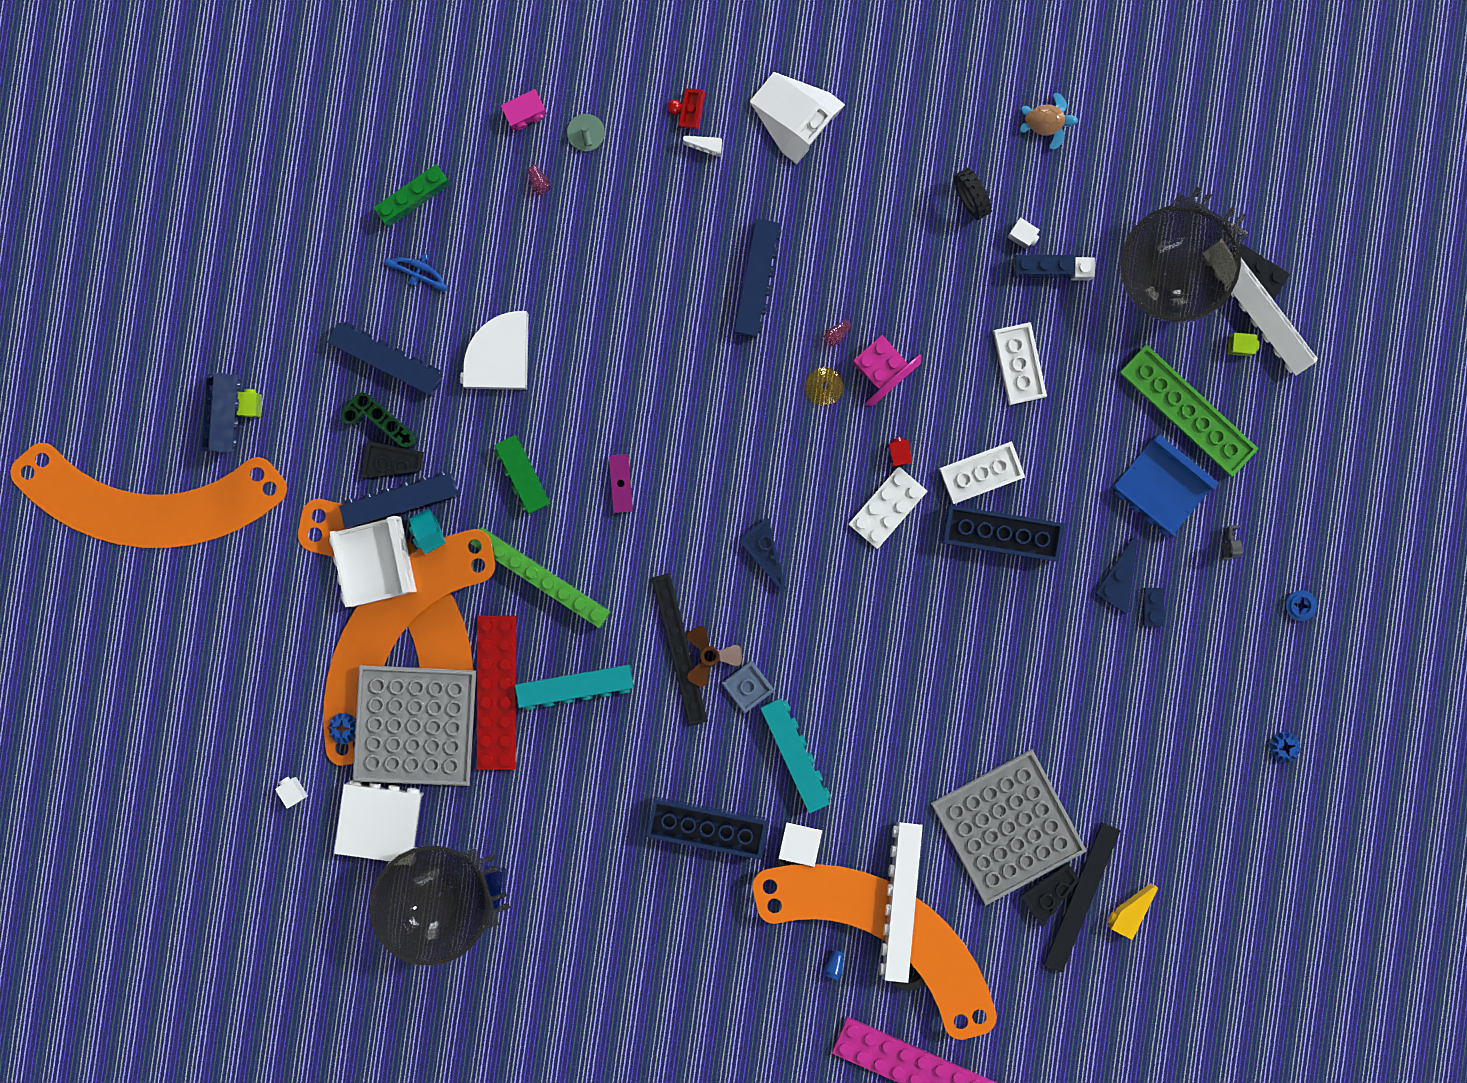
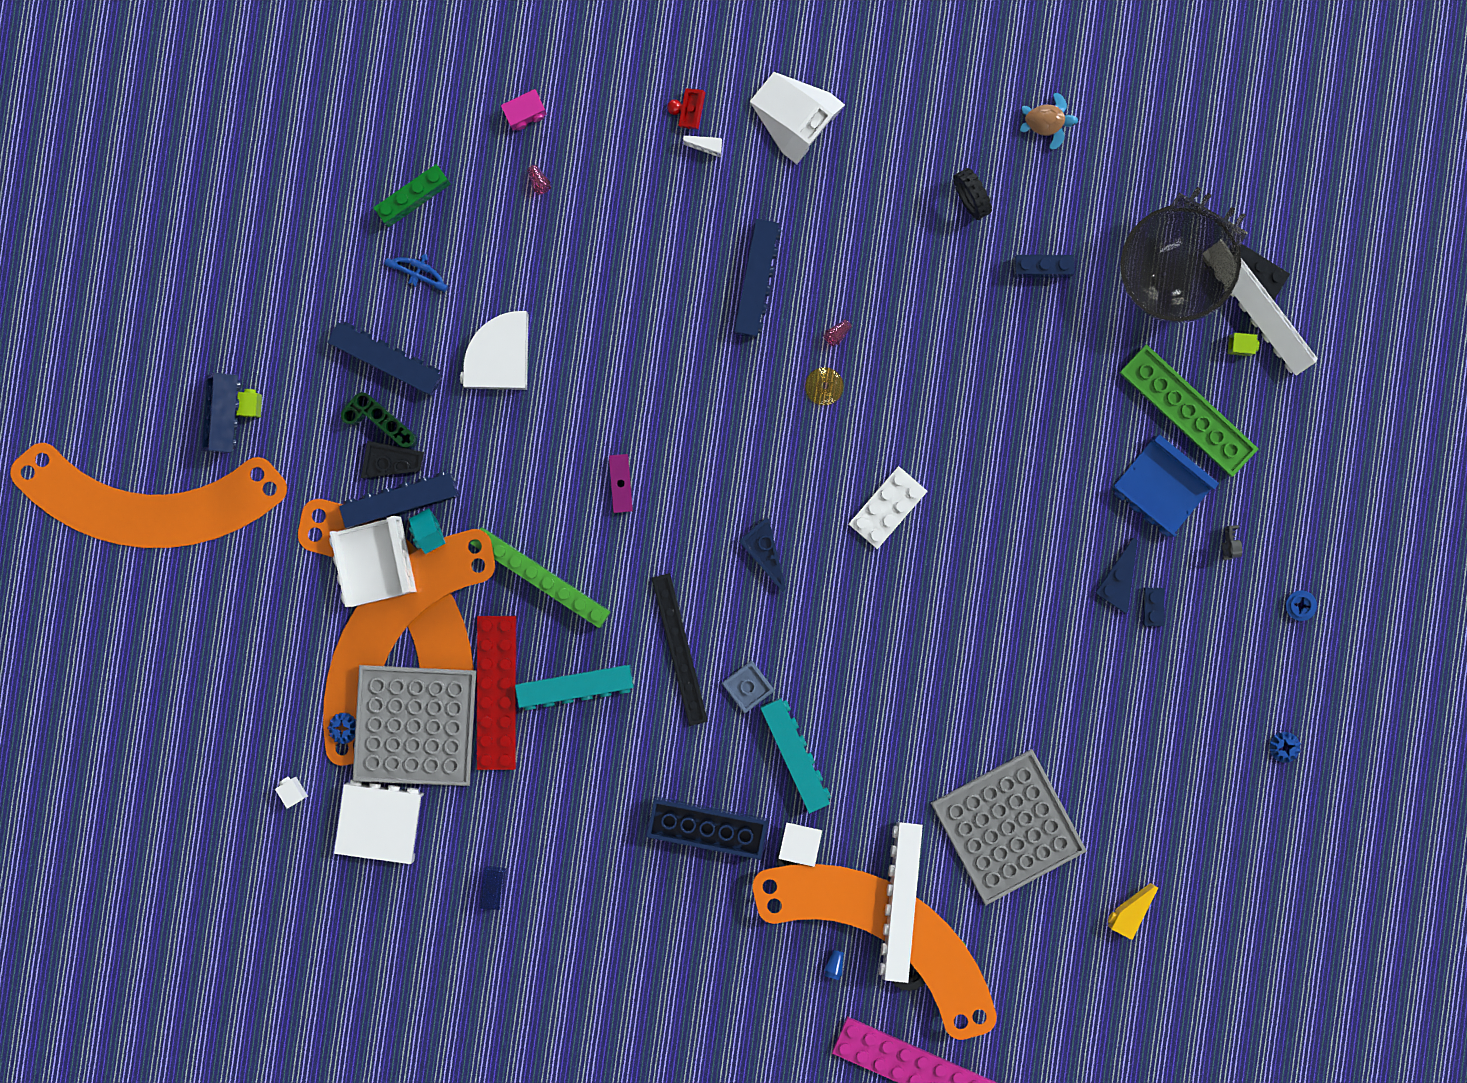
(433, 904): clear smoke windscreen -> none
(522, 474): green brick -> none
(585, 132): sand green shield -> none
(730, 655): reddish brown piece -> none
(883, 367): dark pink piece -> none
(899, 452): red brick -> none
(982, 472): white plate -> none
(1003, 533): dark blue brick -> none
(1019, 363): white tile -> none
(1024, 233): white brick -> none
(1048, 893): black wing -> none
(1082, 897): black tile -> none
(1084, 268): white brick -> none

